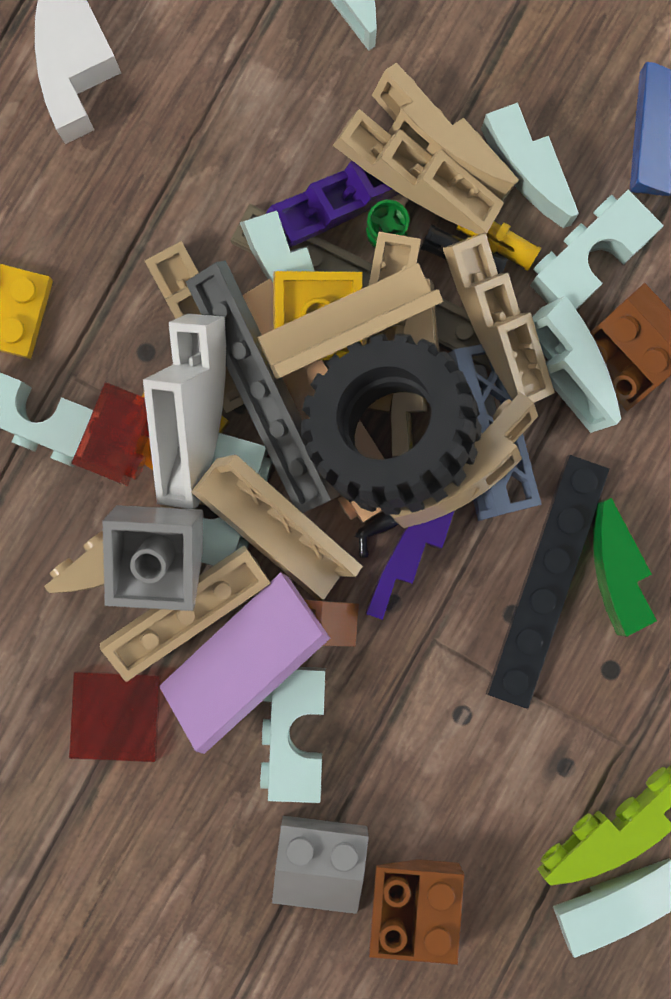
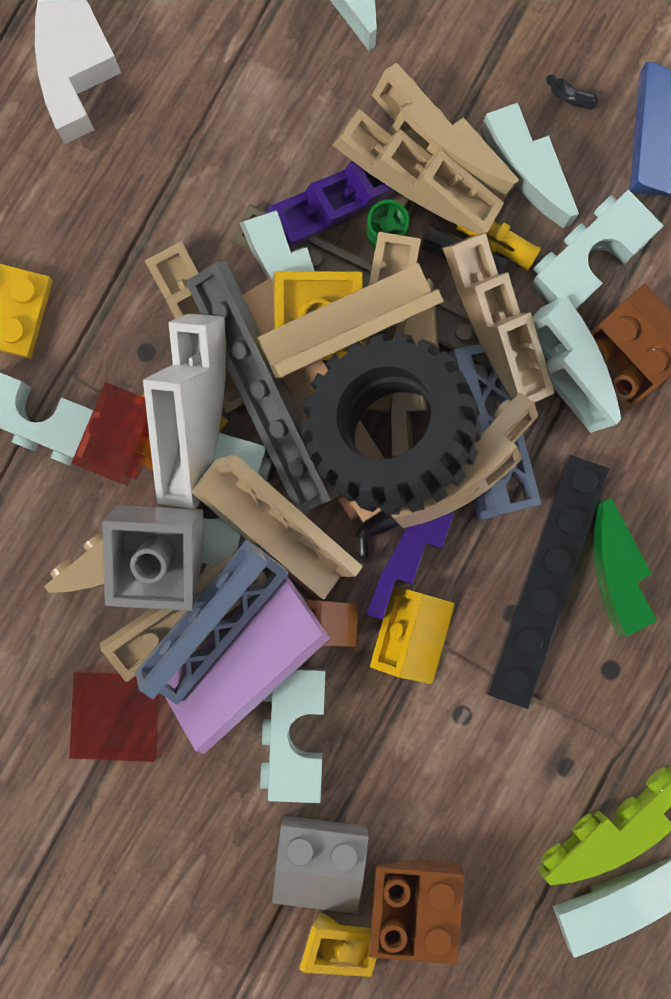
(209, 609): none -> sand blue fence
(337, 949): none -> yellow slope
(412, 635): none -> yellow panel
(569, 94): none -> black piece

